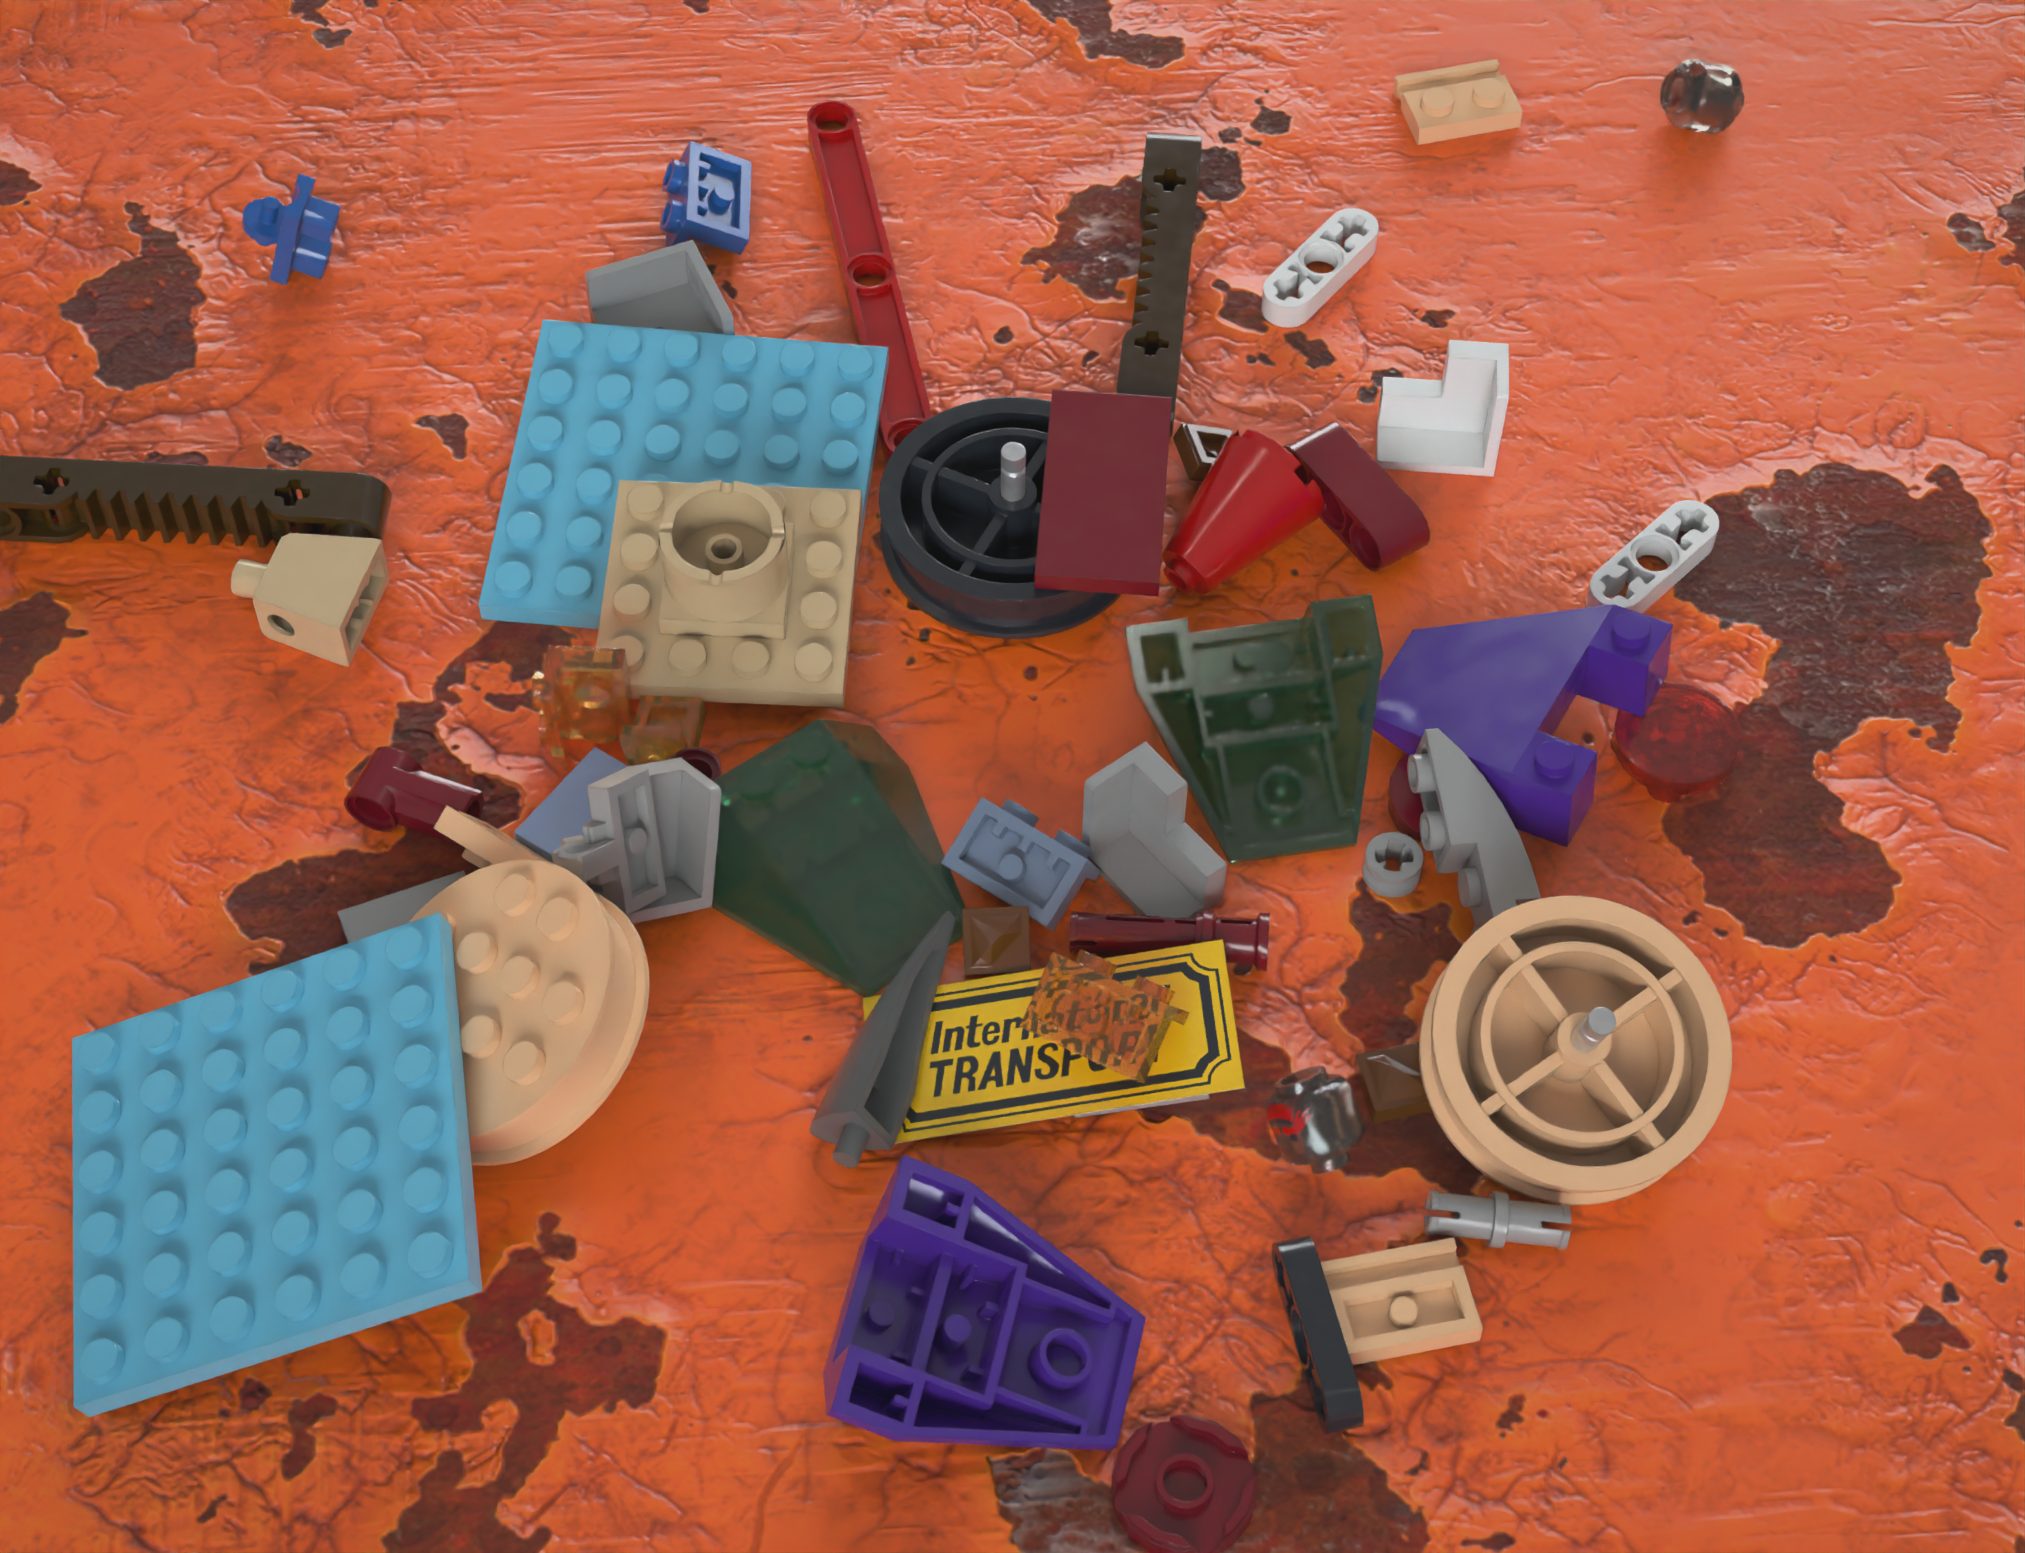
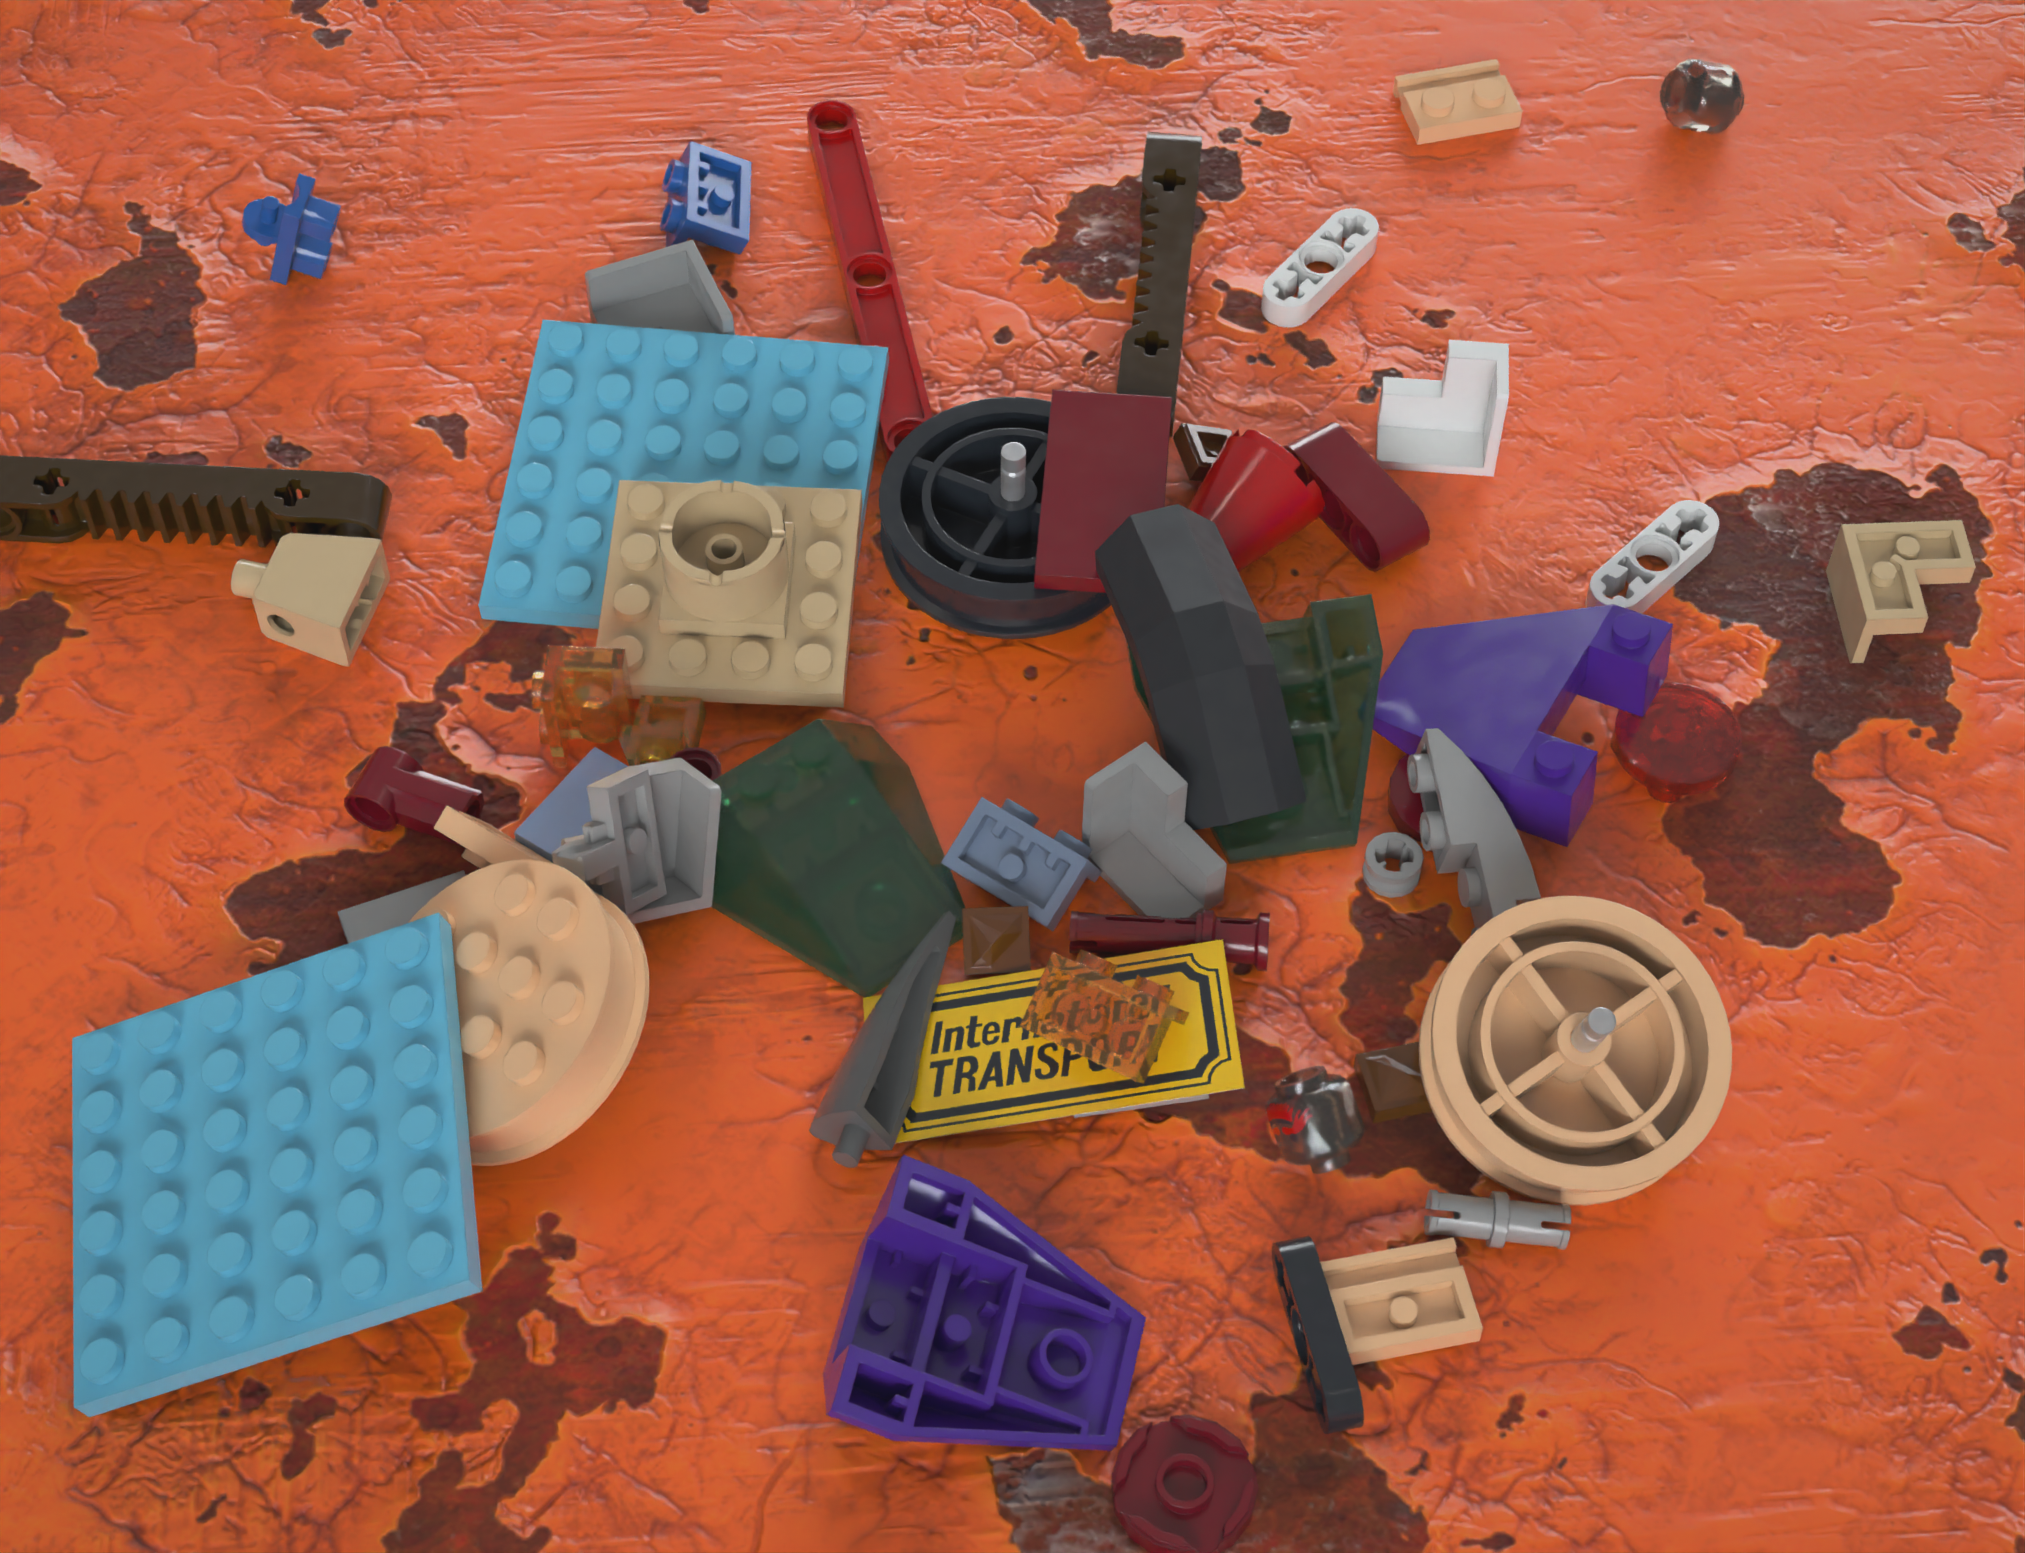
(1202, 665): none -> black piece
(1879, 573): none -> tan panel

